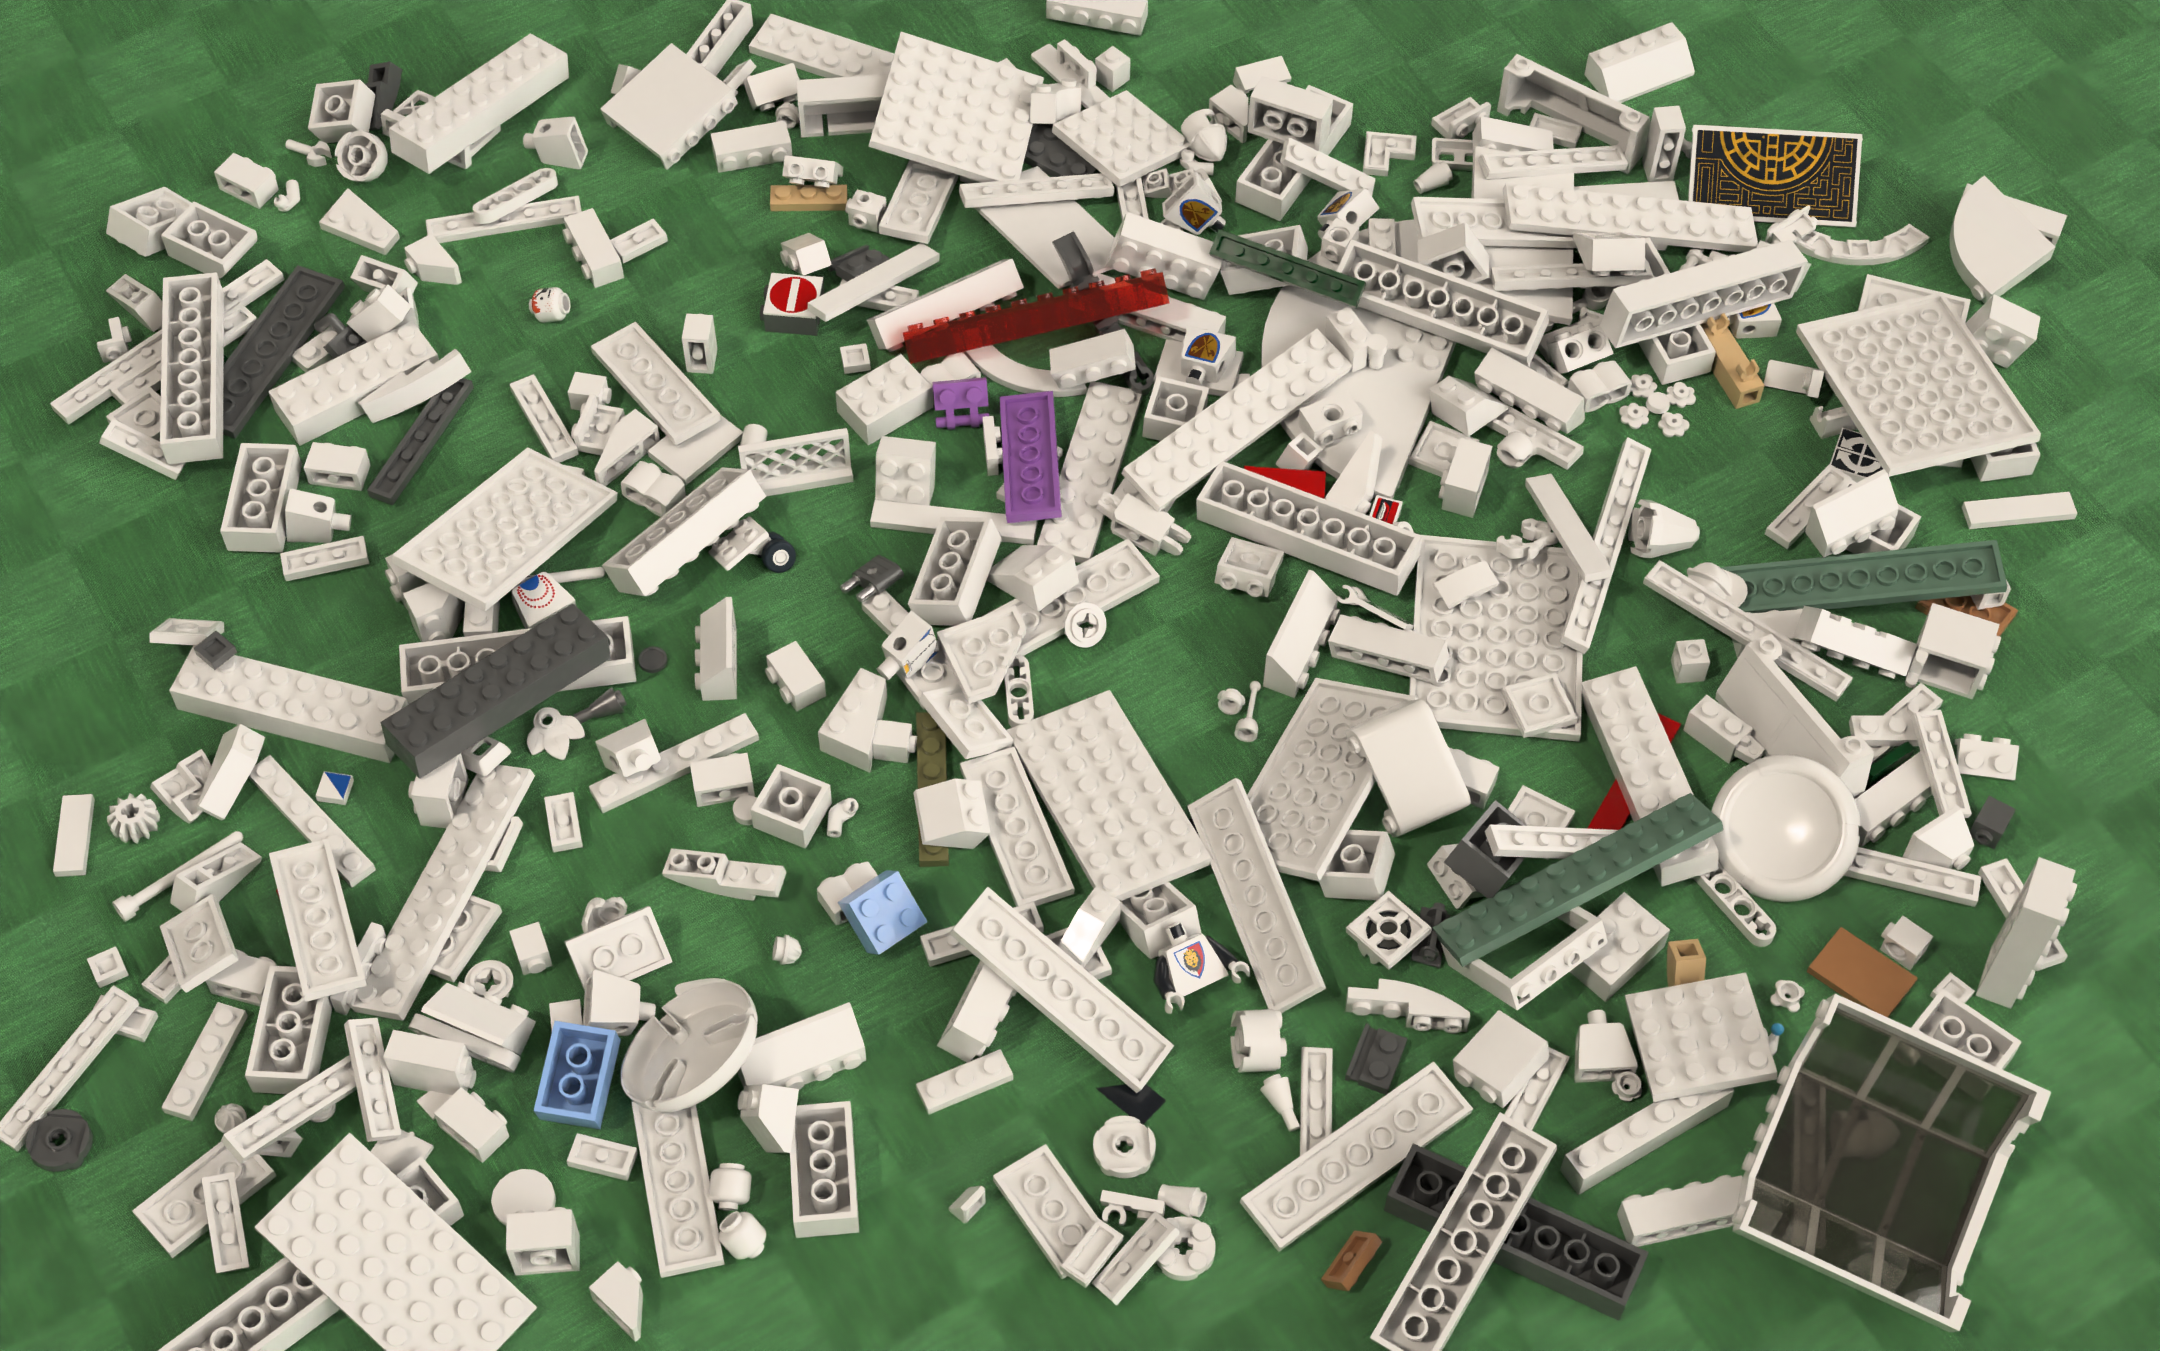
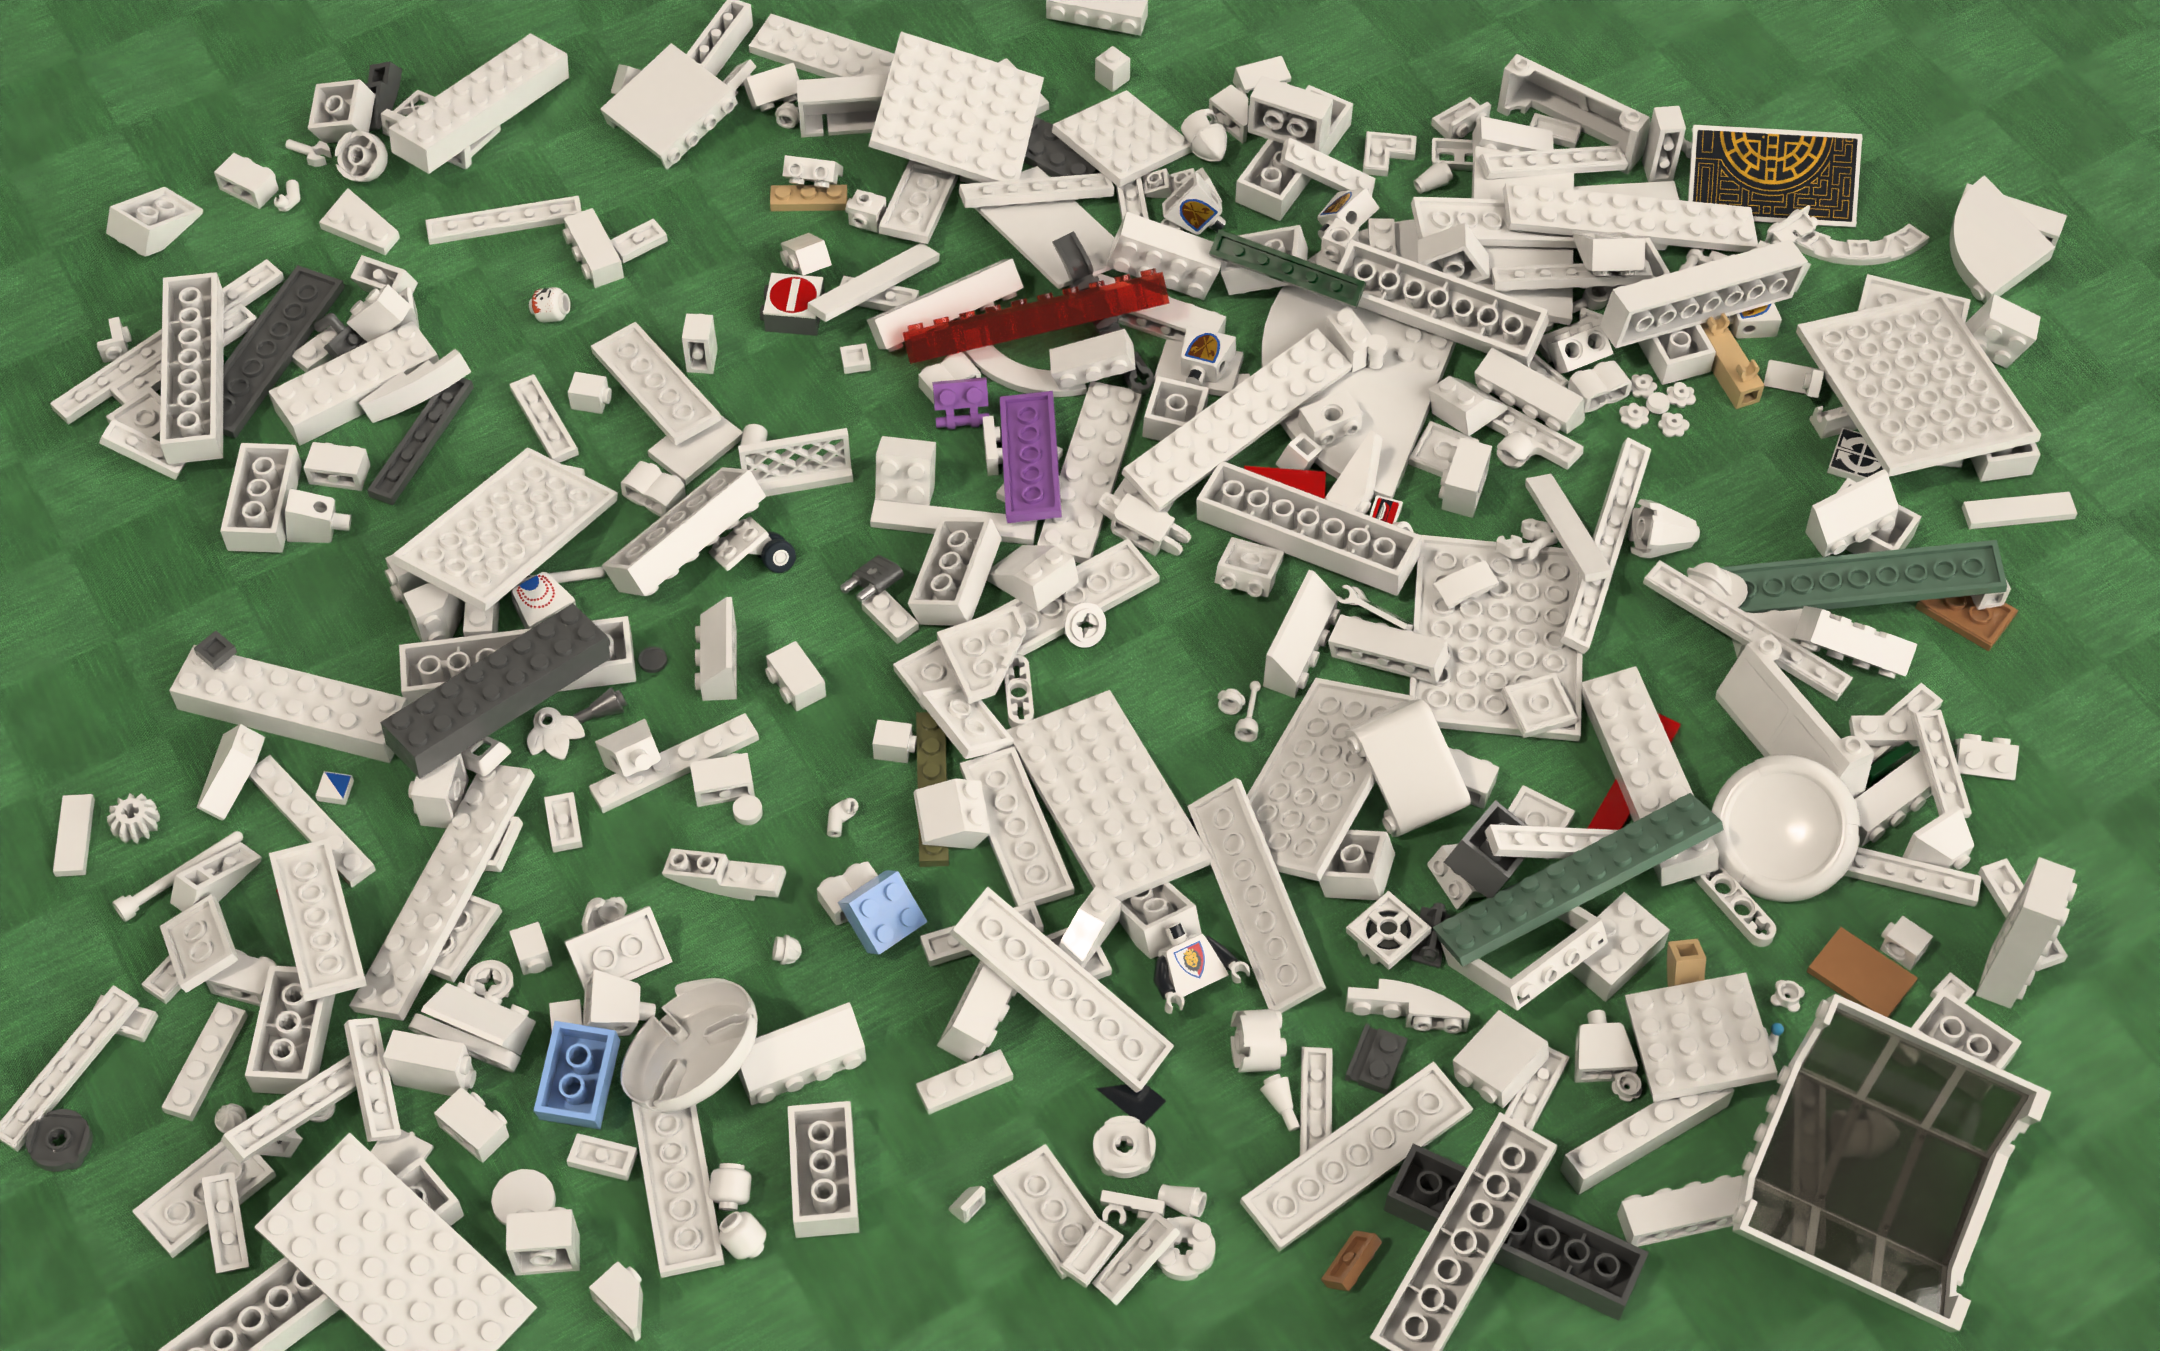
(107, 967): white plate -> none
(138, 301): white slope -> none
(183, 786): white brick -> none
(185, 631): white tile -> none
(207, 240): white brick -> none
(324, 558): white plate -> none
(369, 947): white plate -> none
(431, 262): white slope -> none
(432, 1101): white piece -> none
(515, 195): white beam -> none
(558, 142): white torso -> none
(595, 426): white bracket -> none
(626, 445): white slope -> none
(751, 146): white brick -> none
(769, 1115): white slope -> none
(791, 806): white brick -> none
(853, 721): white wedge -> none
(856, 262): dark grey plate -> none
(884, 399): white brick -> none
(908, 647): white torso -> none
(1055, 101): white brick -> none
(1070, 63): white bracket -> none
(1189, 162): white arm -> none
(1640, 64): white slope -> none
(1690, 661): white brick -> none
(1722, 732): white hinge -> none
(1795, 517): white plate -> none
(1954, 652): white container -> none
(1991, 822): dark grey brick -> none

